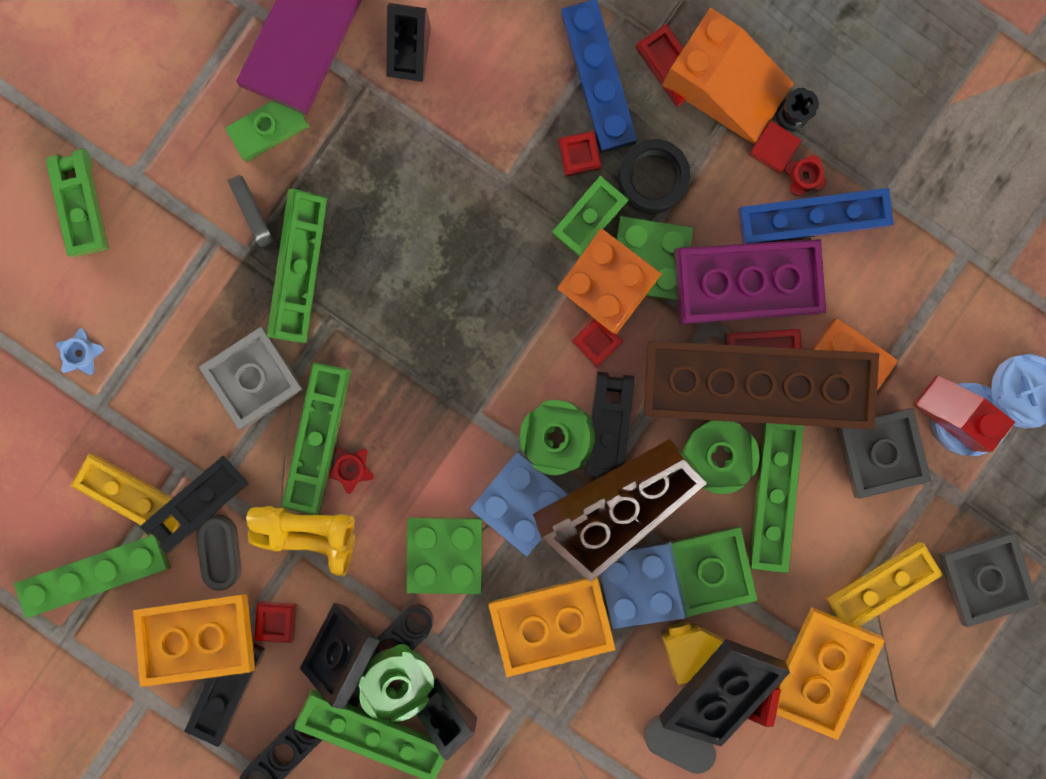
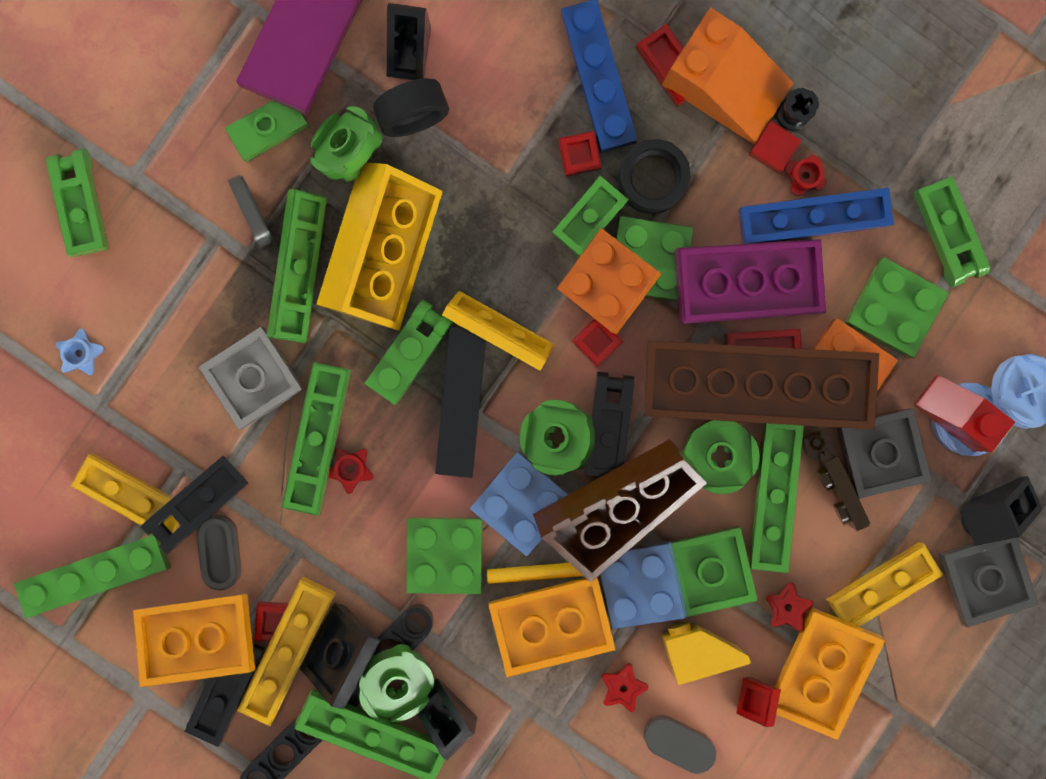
(286, 651): none -> yellow tile
(326, 534): yellow piece -> none
(360, 140): none -> bright green plate
(380, 245): none -> yellow slope
(408, 353): none -> bright green plate
(411, 107): none -> black tyre
(460, 403): none -> black tile
(498, 330): none -> yellow tile
(532, 572): none -> yellow bar
(616, 680): none -> red plate
(724, 693): black plate -> none
(799, 608): none -> red plate
(835, 477): none -> dark brown hinge
(896, 307): none -> bright green plate
(951, 231): none -> bright green plate
(1001, 512): none -> black slope

